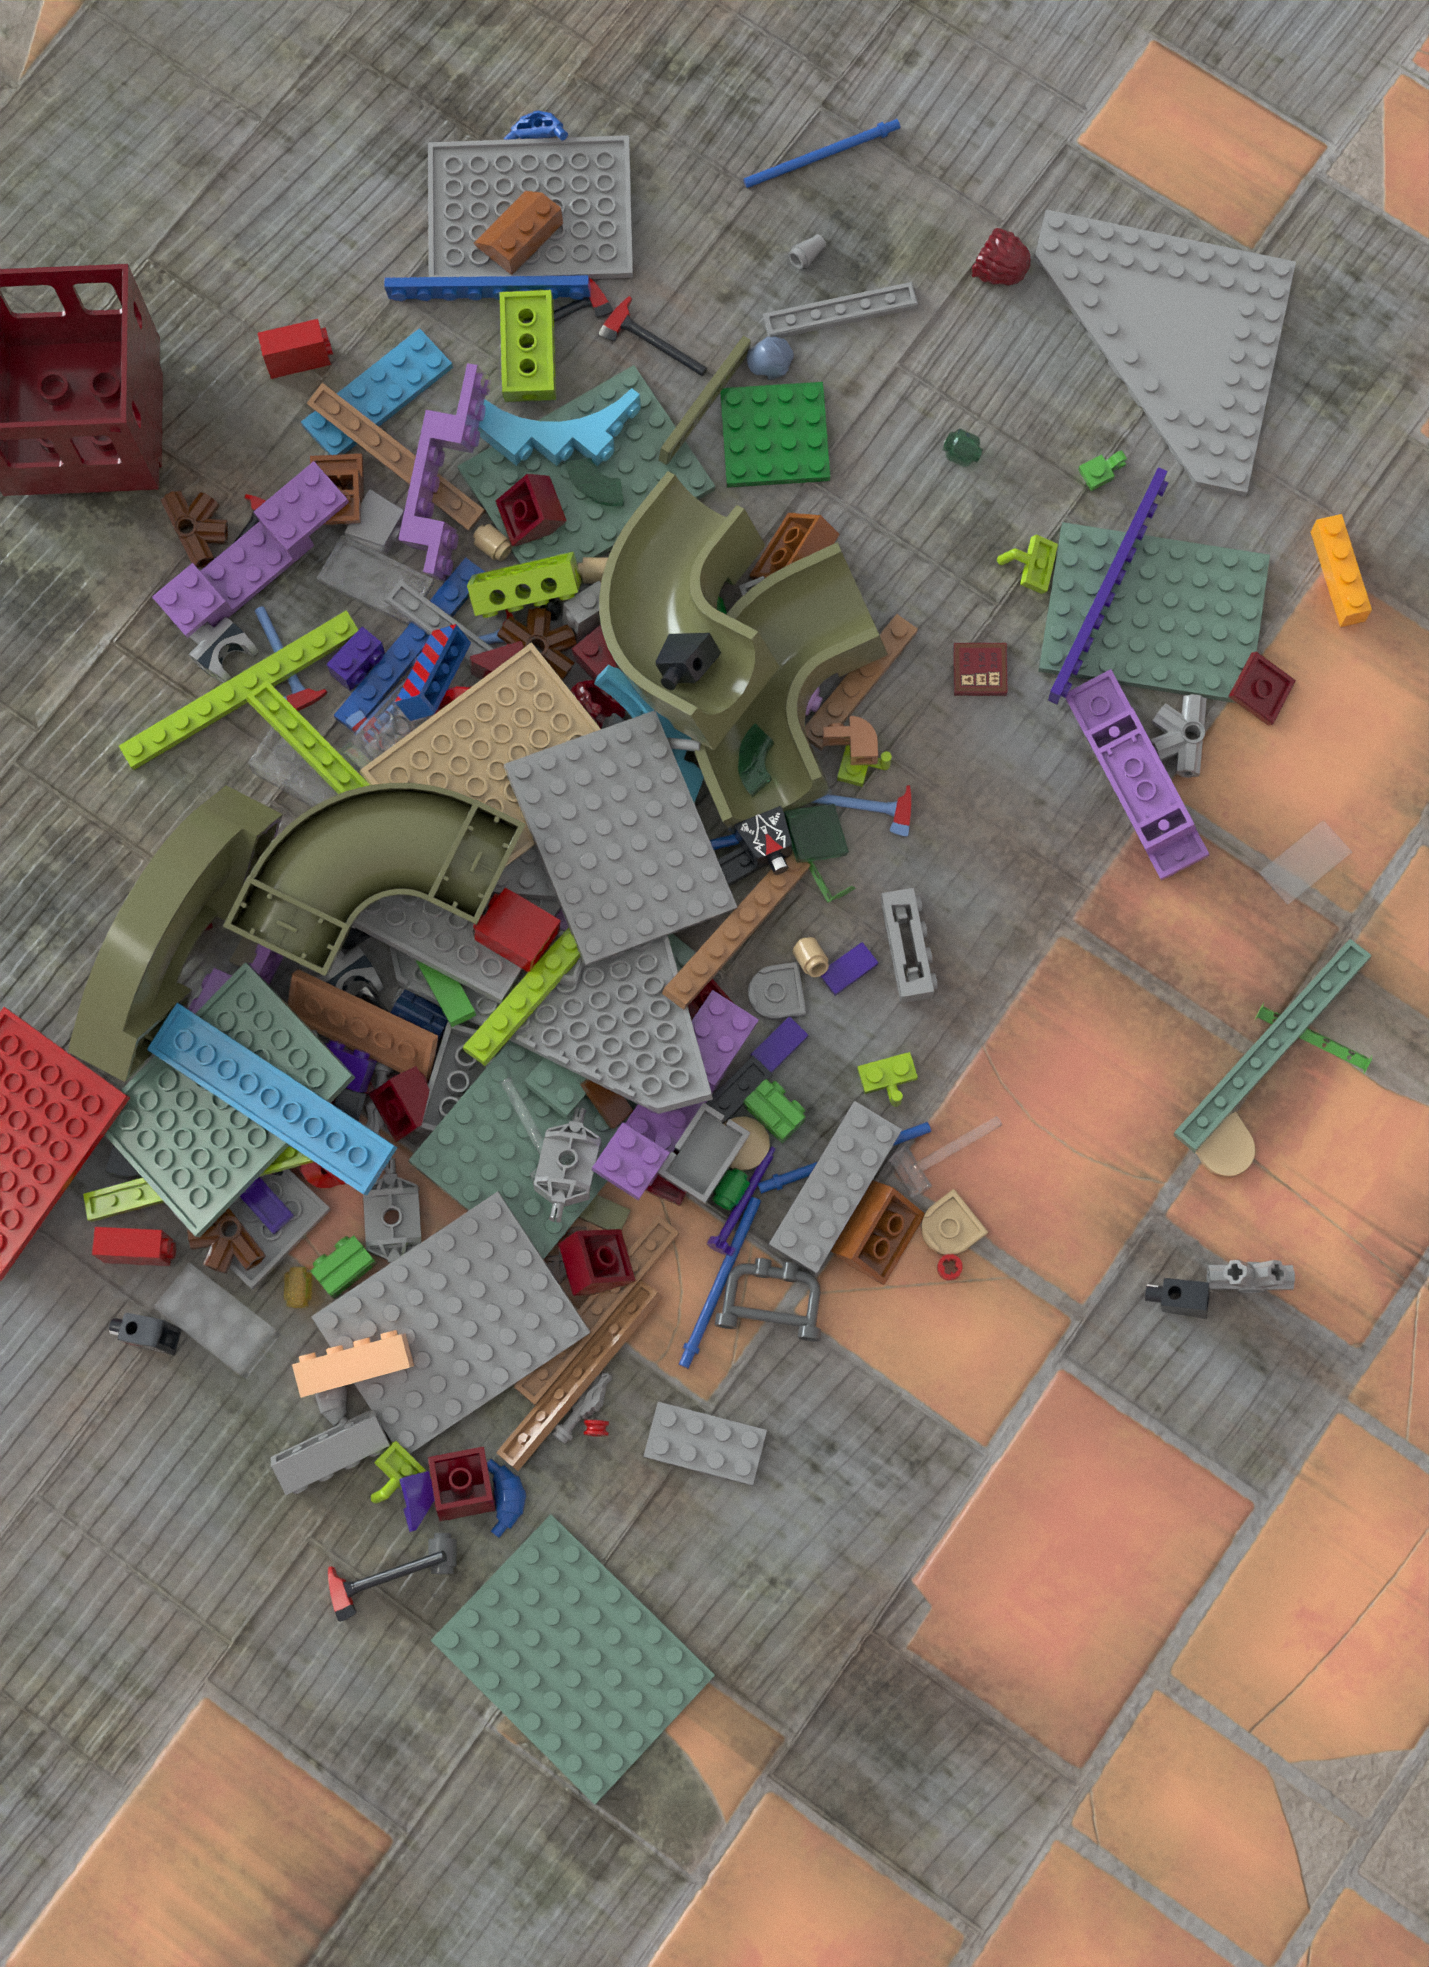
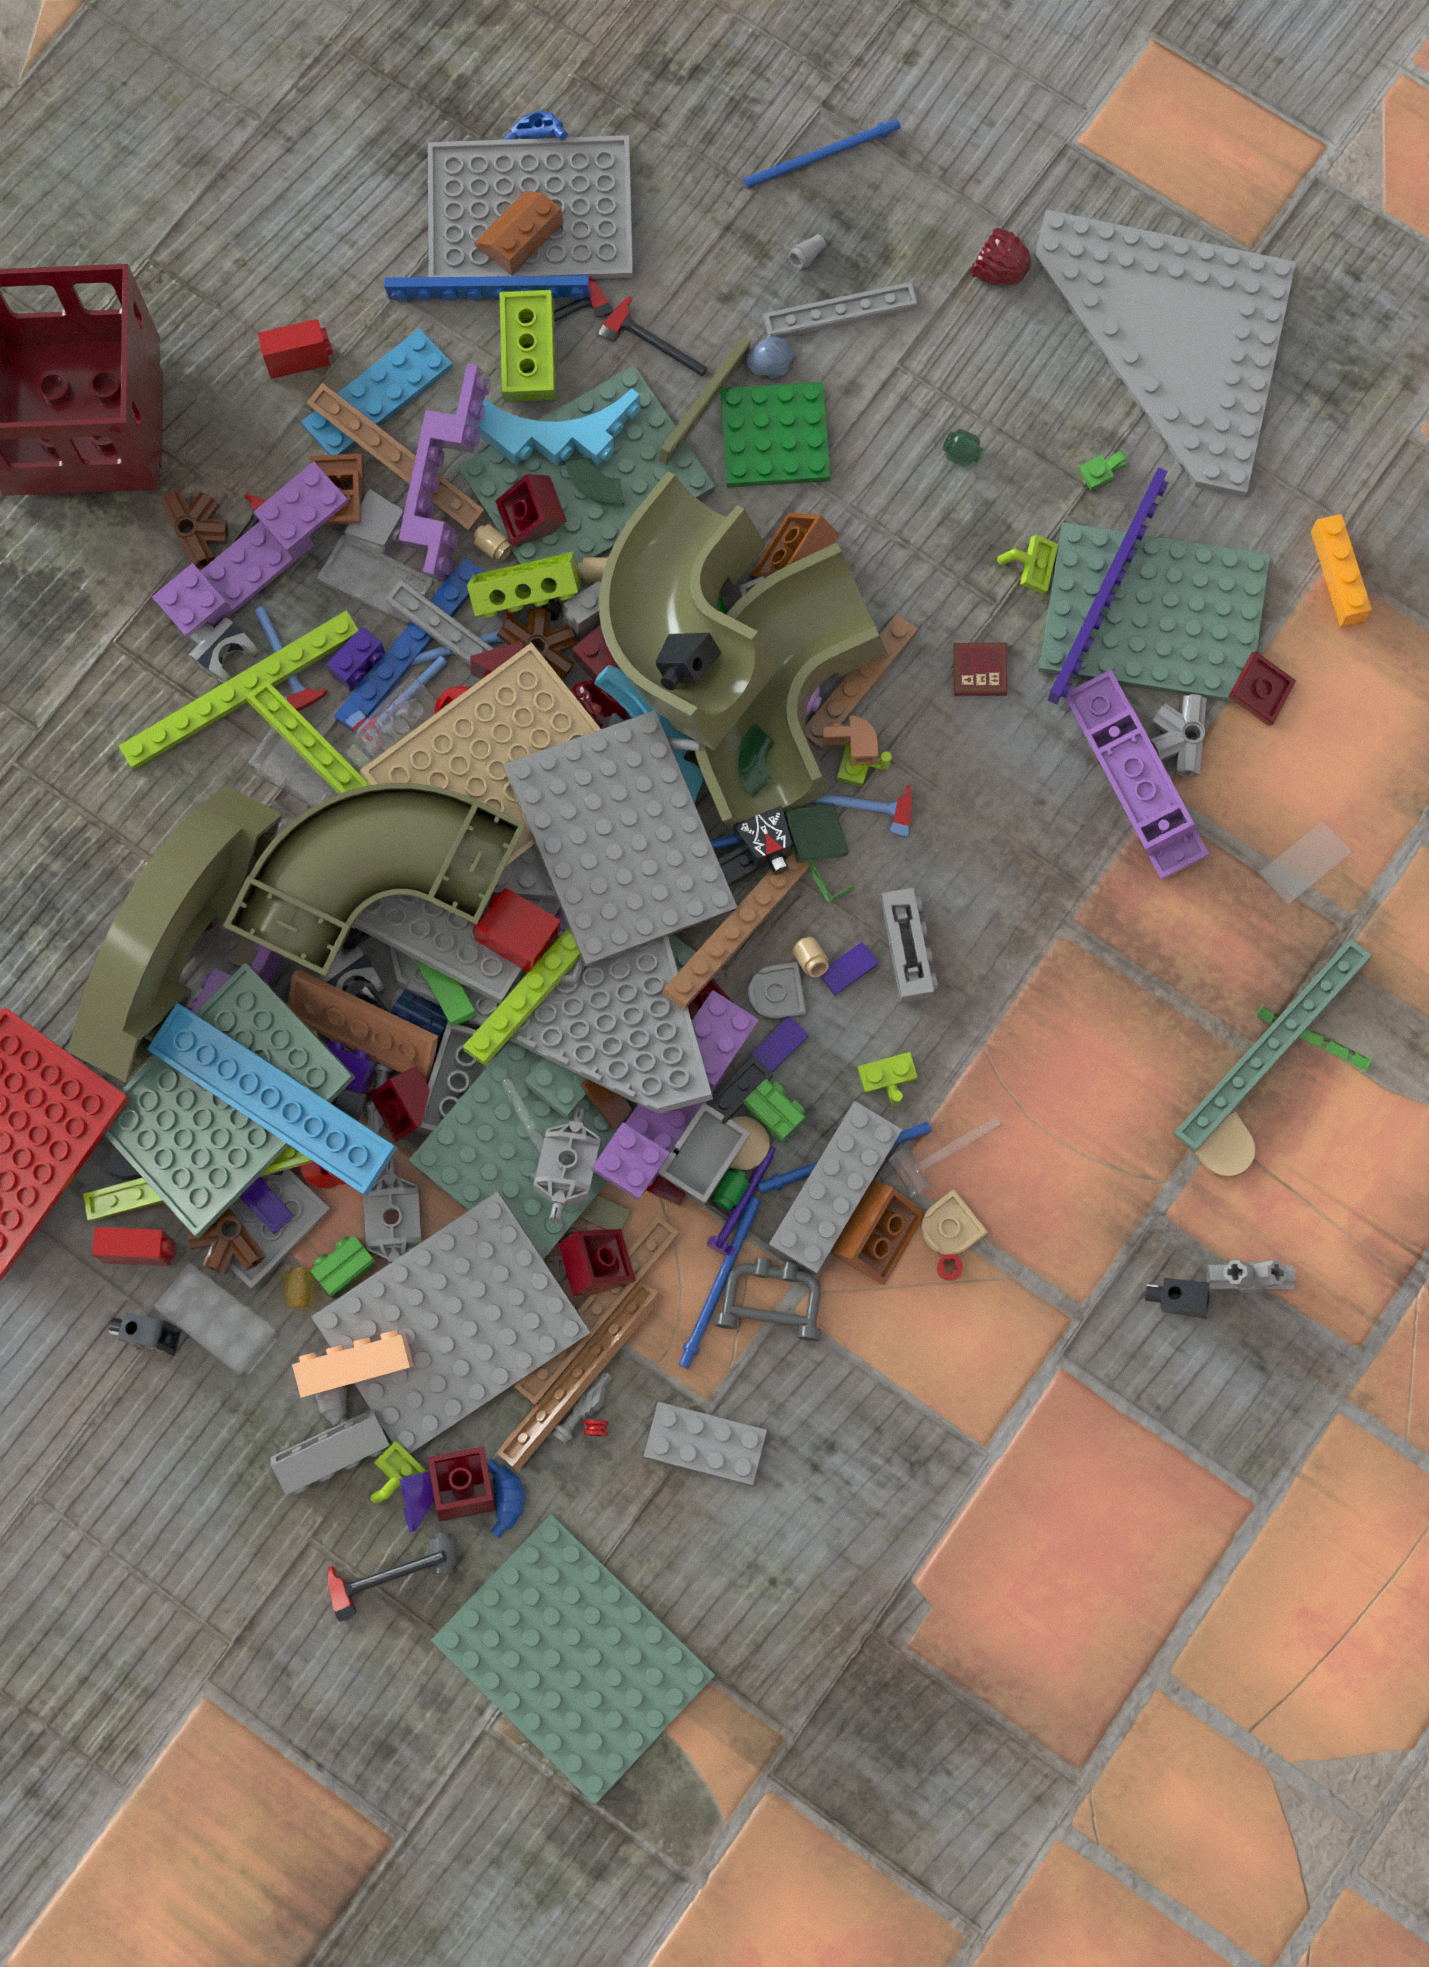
(433, 672): blue brick -> none

